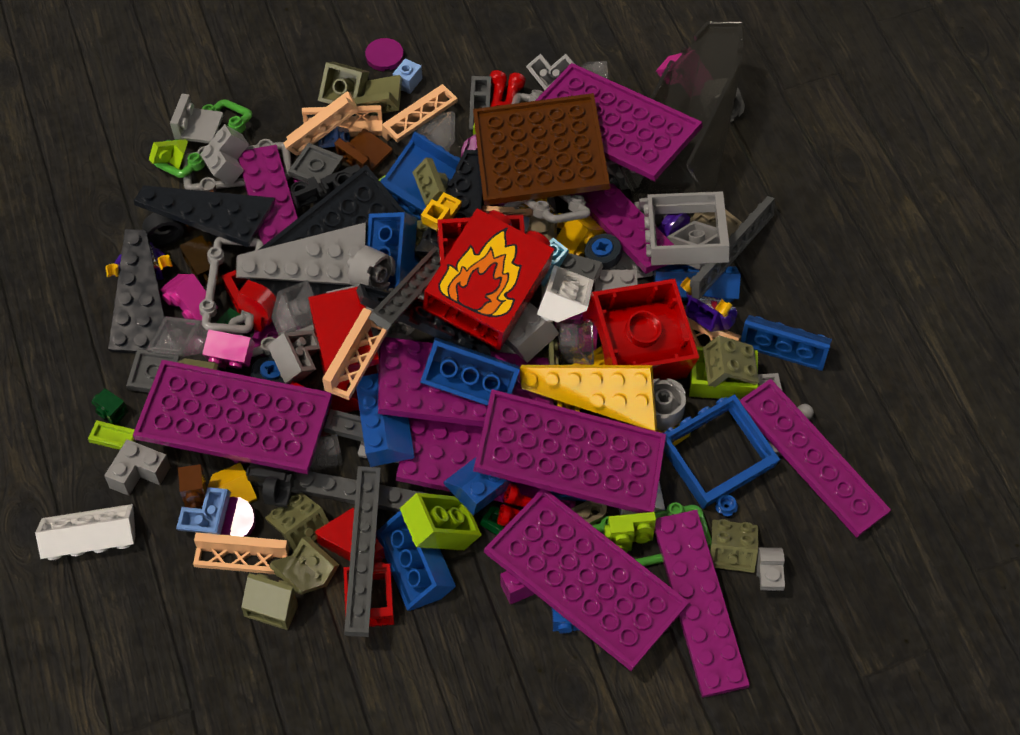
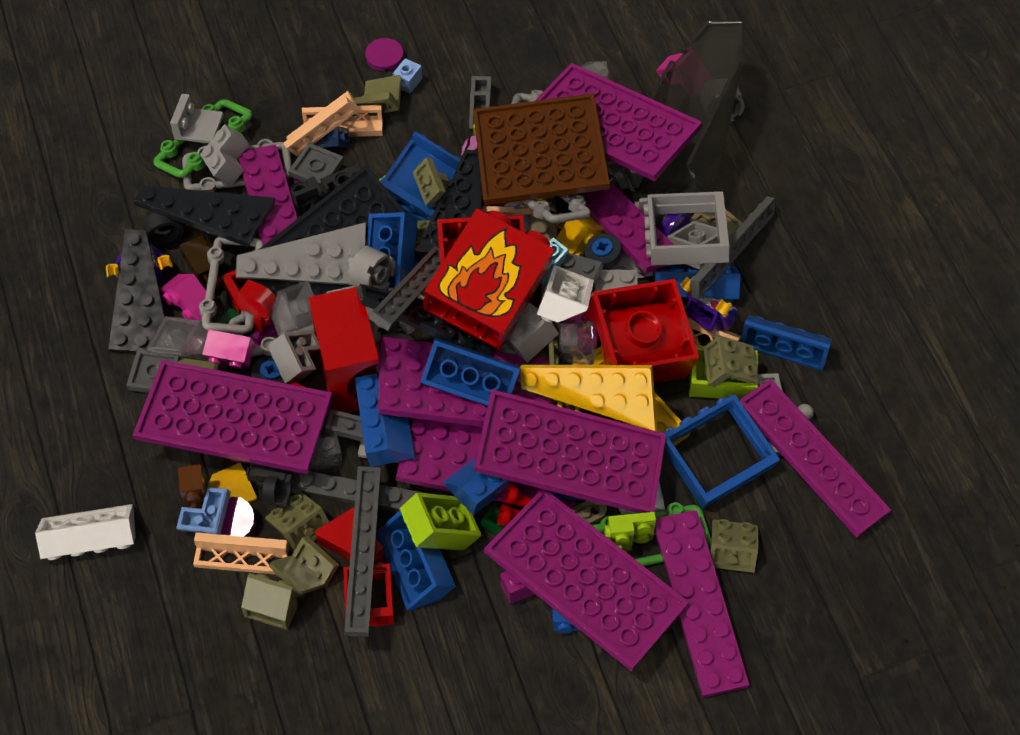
(109, 406): dark green brick -> none
(110, 435): lime tile -> none
(133, 463): light grey brick -> none
(168, 151): lime slope -> none
(340, 79): olive slope -> none
(346, 355): light nougat fence -> none
(363, 150): reddish brown bracket -> none
(418, 114): light nougat fence -> none
(440, 130): clear slope -> none
(444, 208): yellow brick -> none
(499, 80): red piece -> none
(544, 72): light grey brick -> none
(669, 403): light grey brick -> none
(726, 500): blue plate -> none
(770, 568): light grey brick -> none

